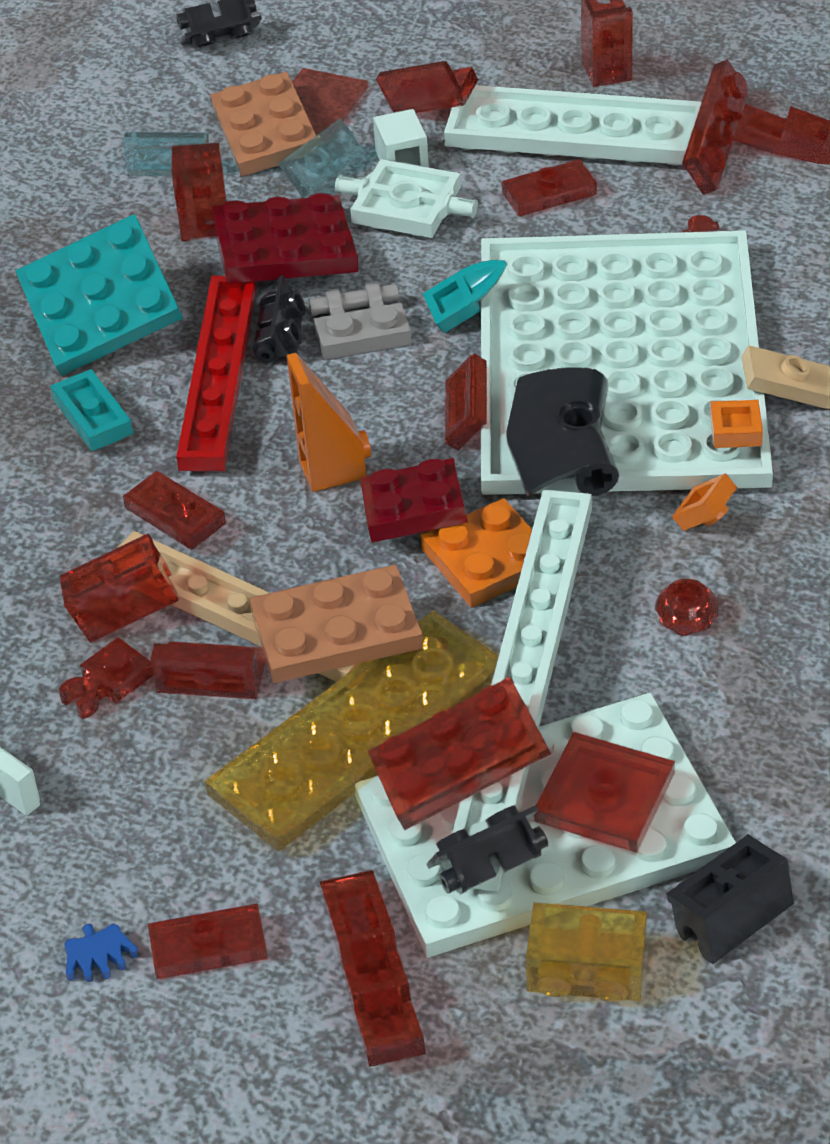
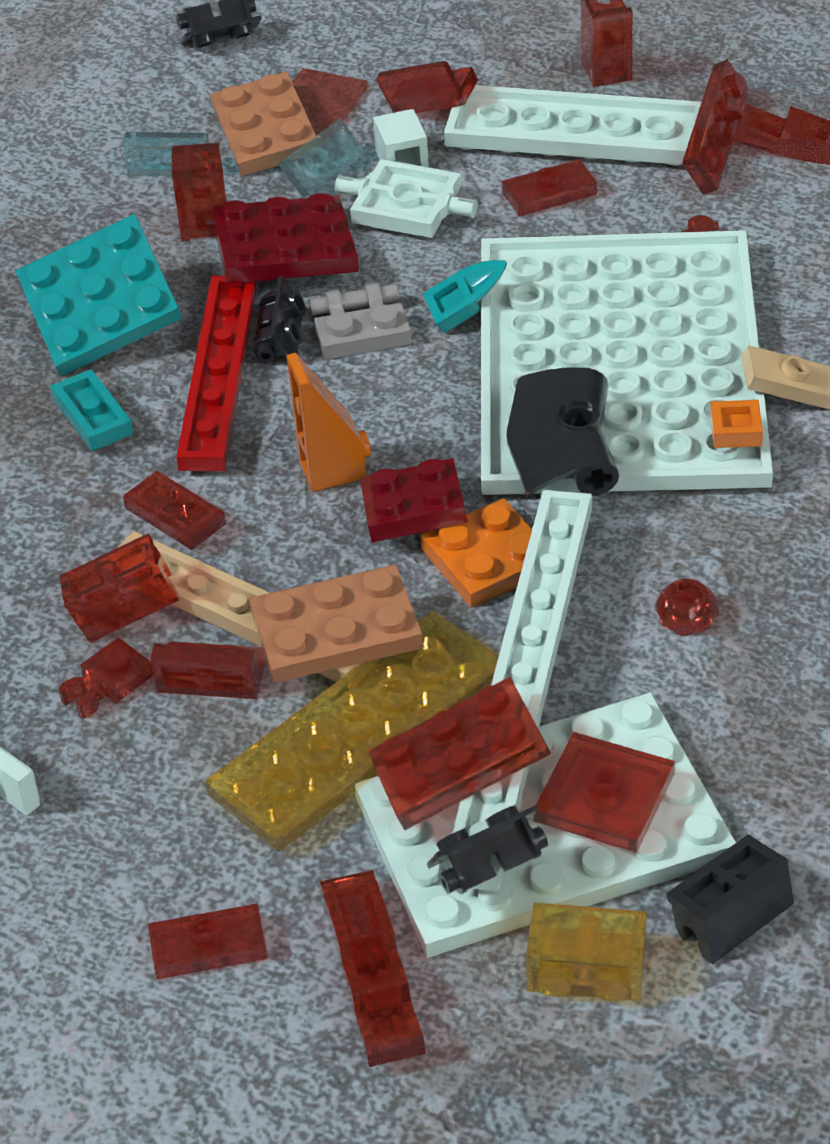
(96, 950): blue piece -> none
(465, 401): clear red tile -> none
(705, 503): orange plate -> none

